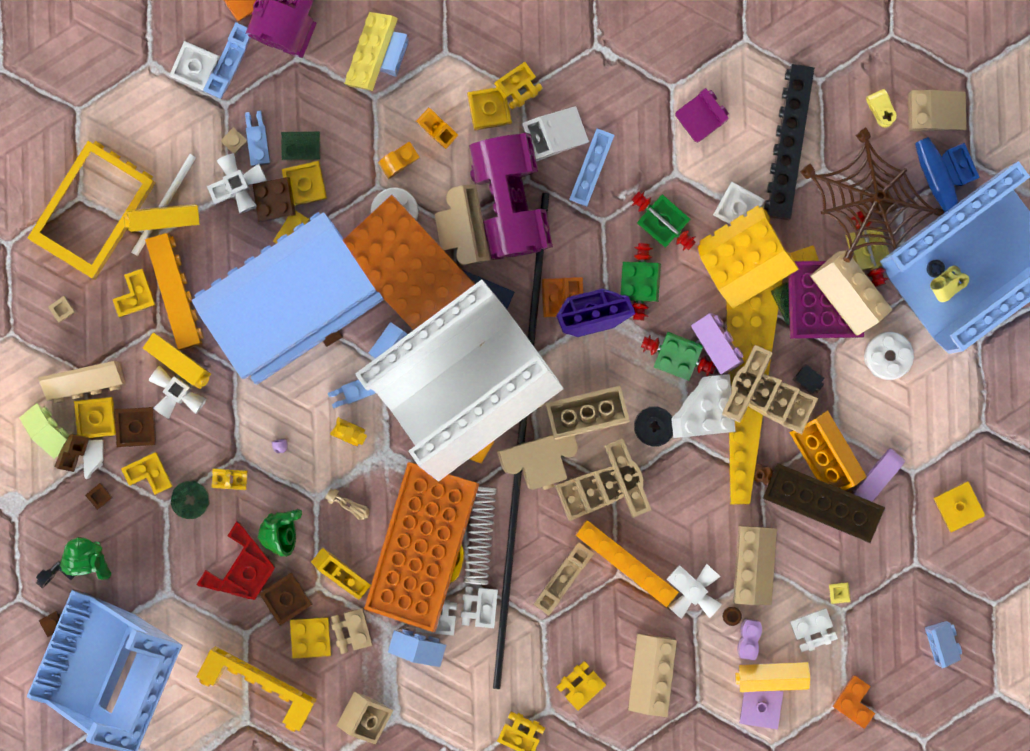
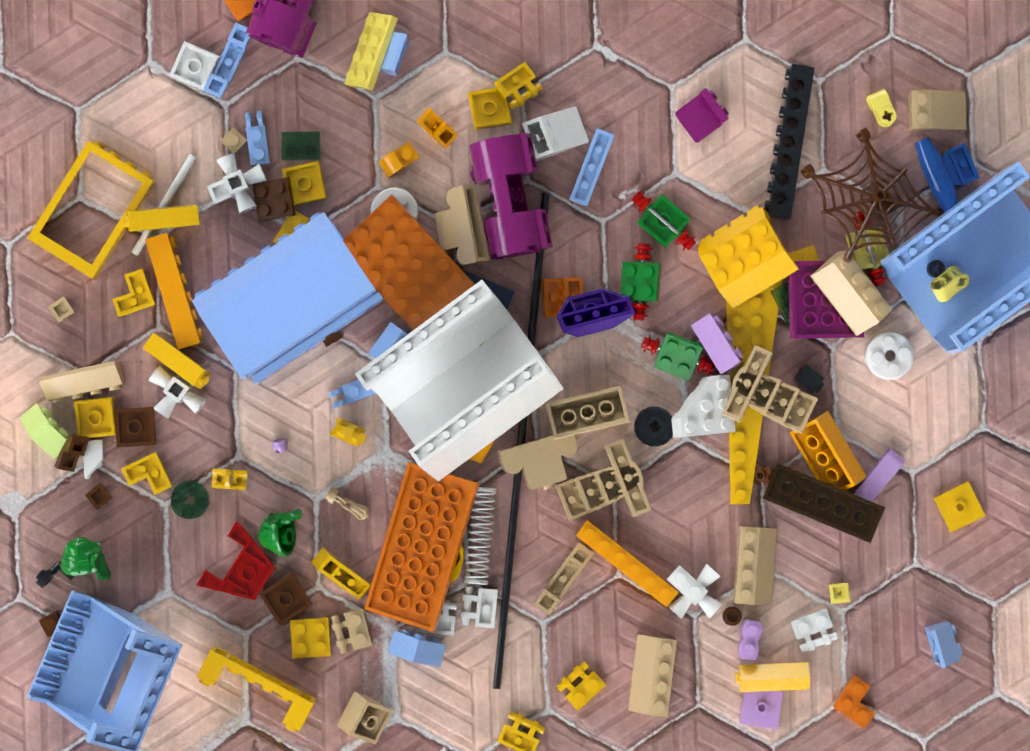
(736, 202): white plate -> none

